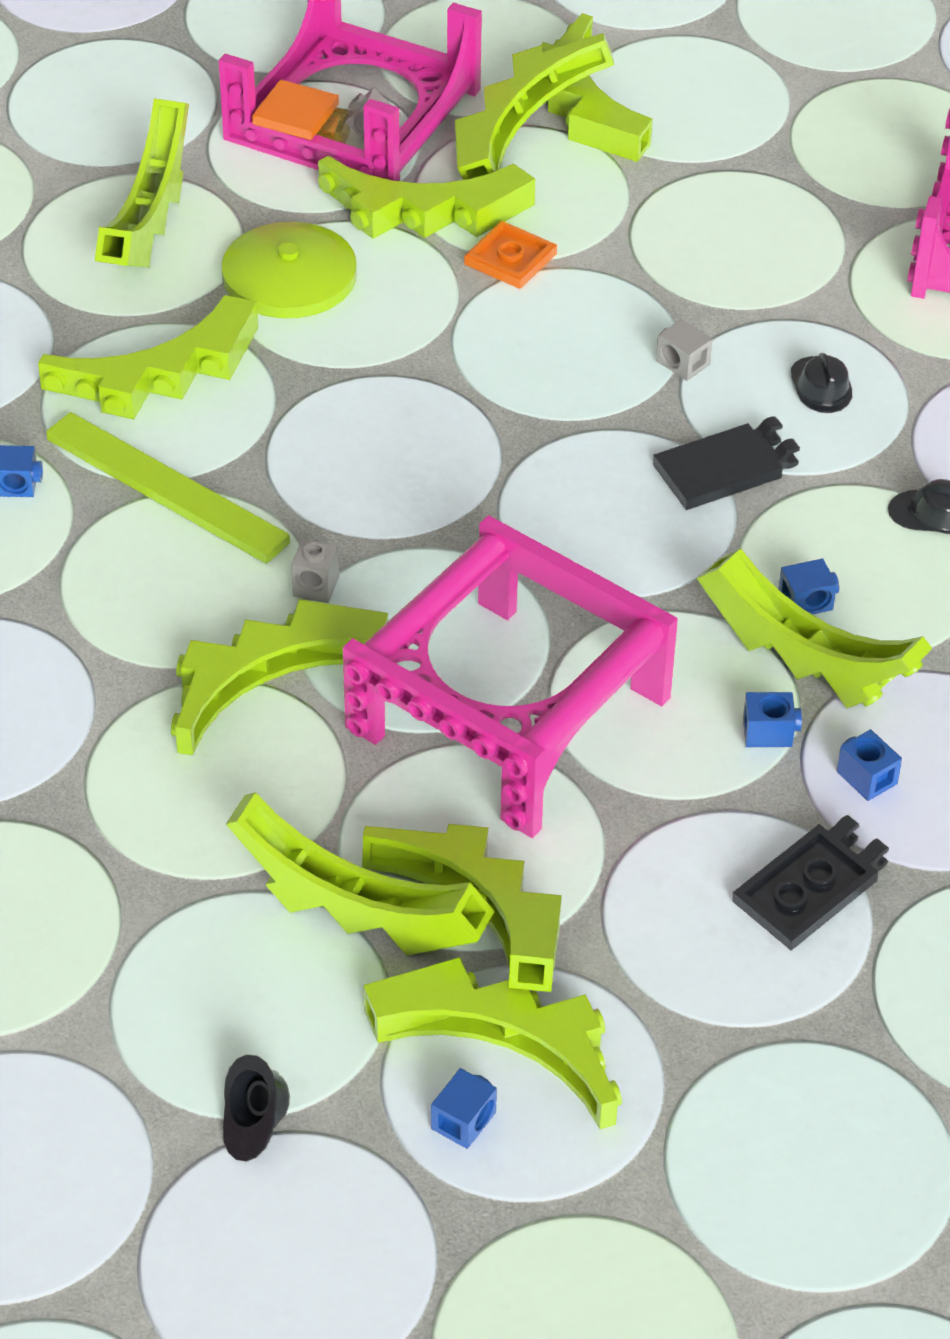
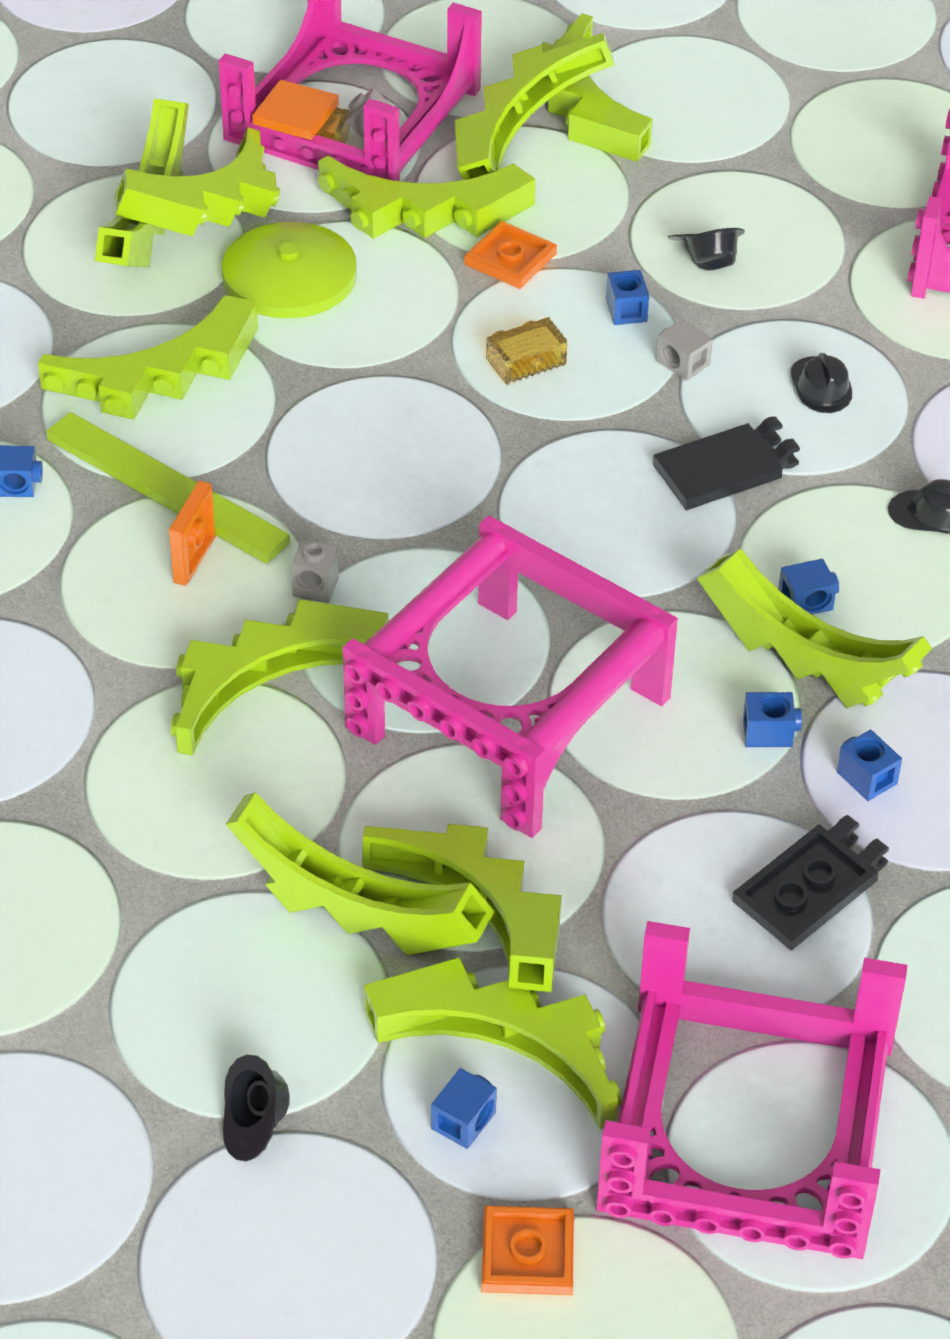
(192, 533): none -> orange tile
(216, 196): none -> lime arch
(526, 350): none -> clear yellow brick
(528, 1250): none -> orange tile
(627, 297): none -> blue brick
(712, 248): none -> black piece
(744, 1213): none -> dark pink arch

